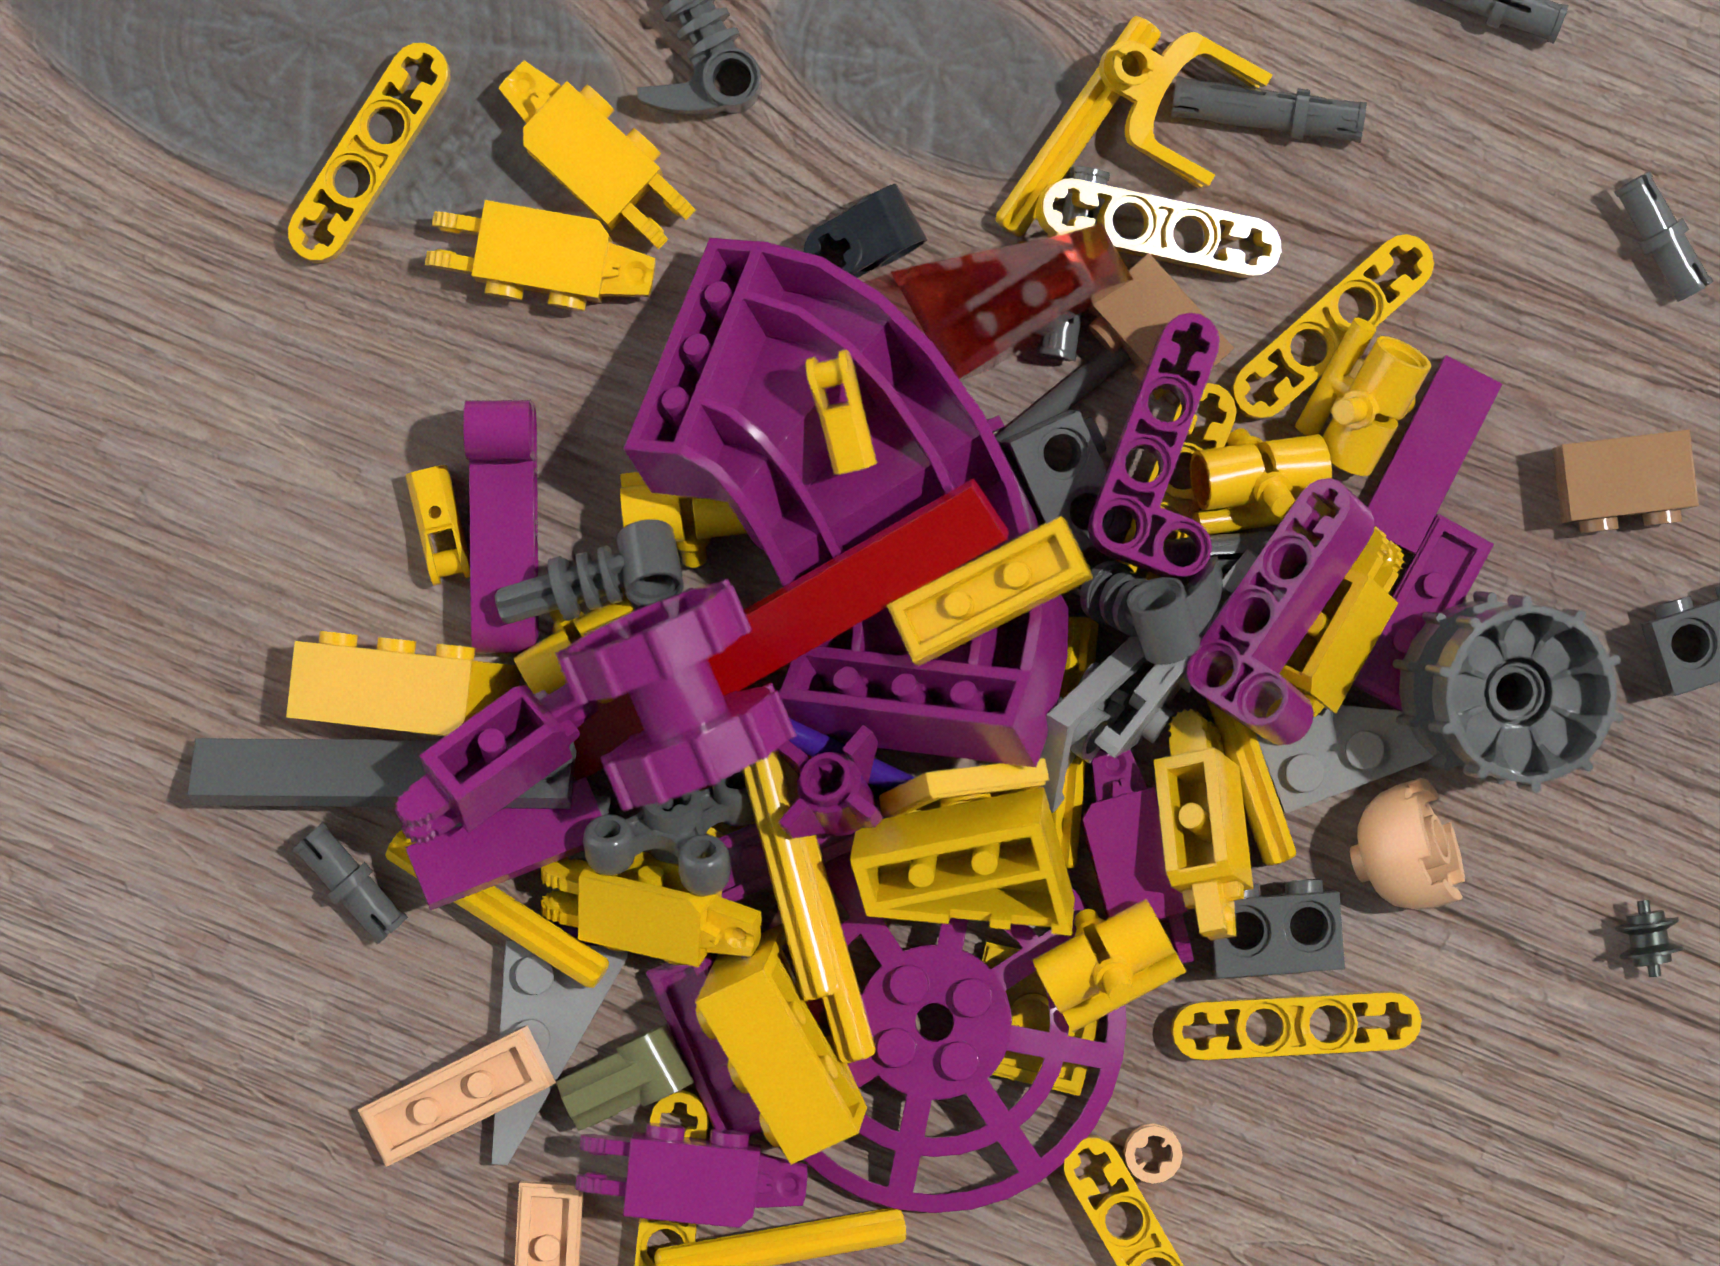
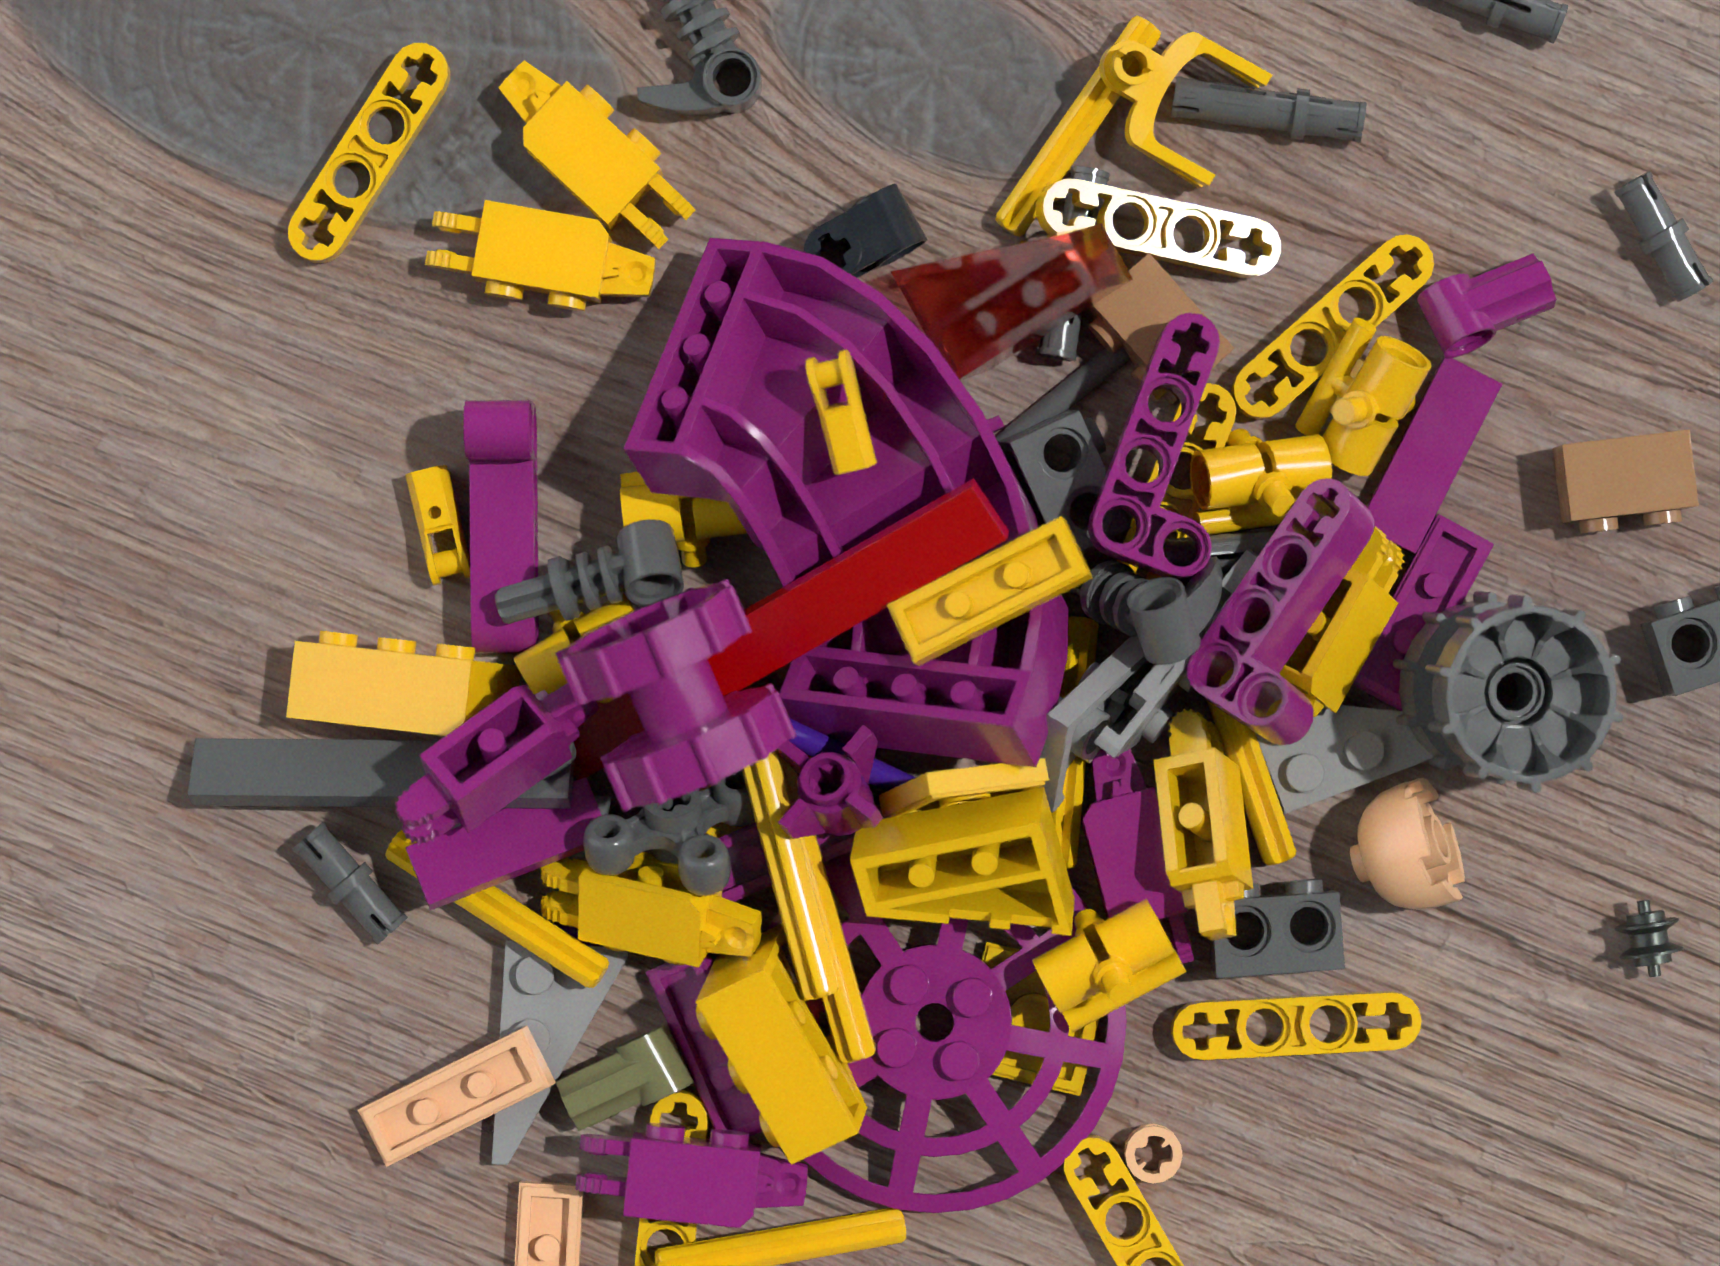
(1470, 311): none -> magenta piece

